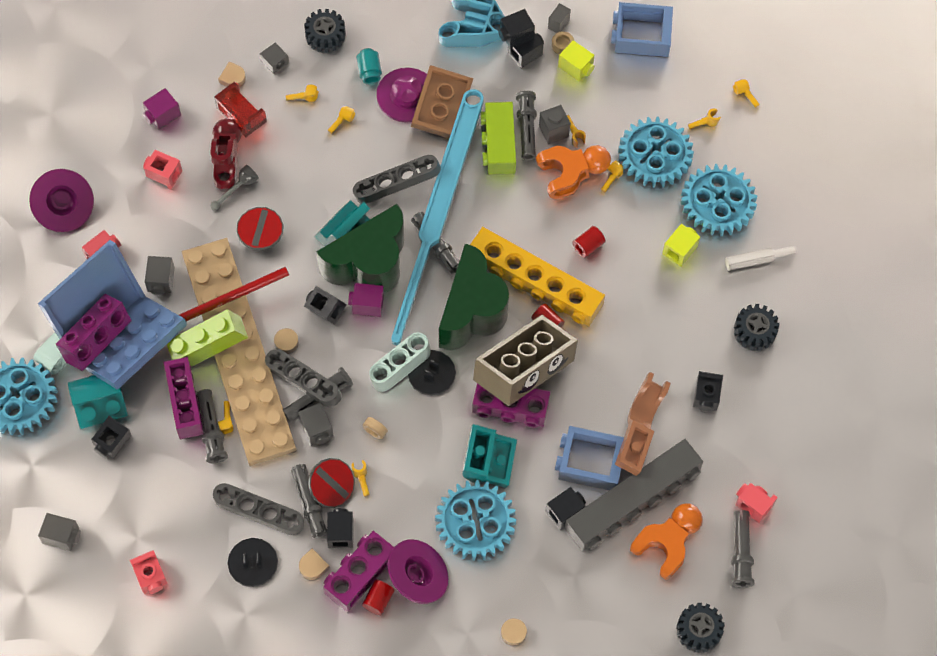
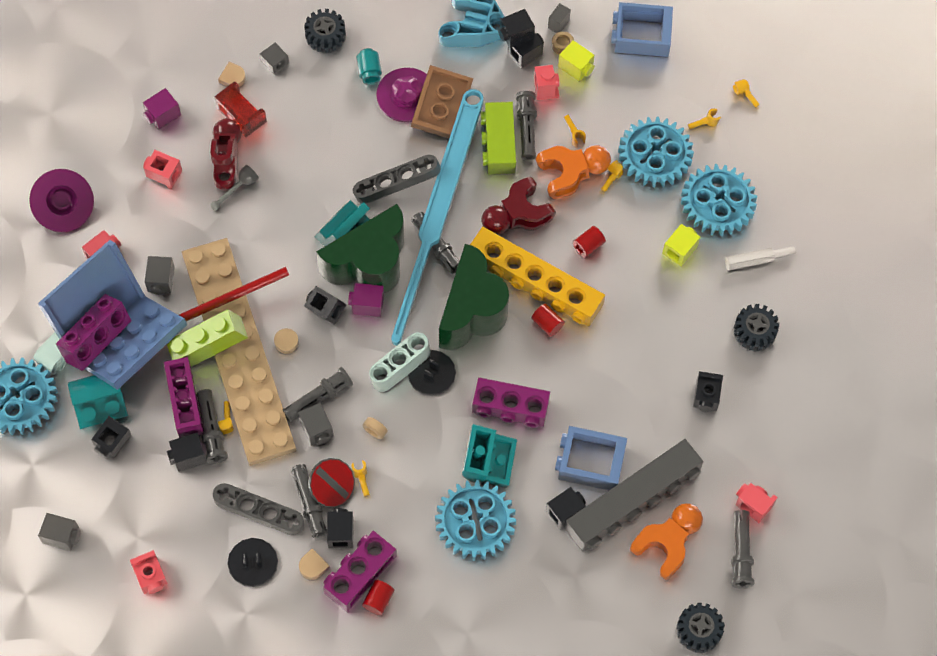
(186, 452): none -> black brick
(260, 228): red piece -> none
(303, 377): dark grey beam -> none
(309, 95): yellow hand -> none
(345, 113): yellow hand -> none
(417, 571): magenta hat -> none
(513, 632): tan tile -> none
(517, 211): none -> dark red piece
(525, 360): dark tan brick -> none
(546, 82): none -> coral brick
(554, 124): dark grey brick -> none
(639, 432): nougat piece -> none

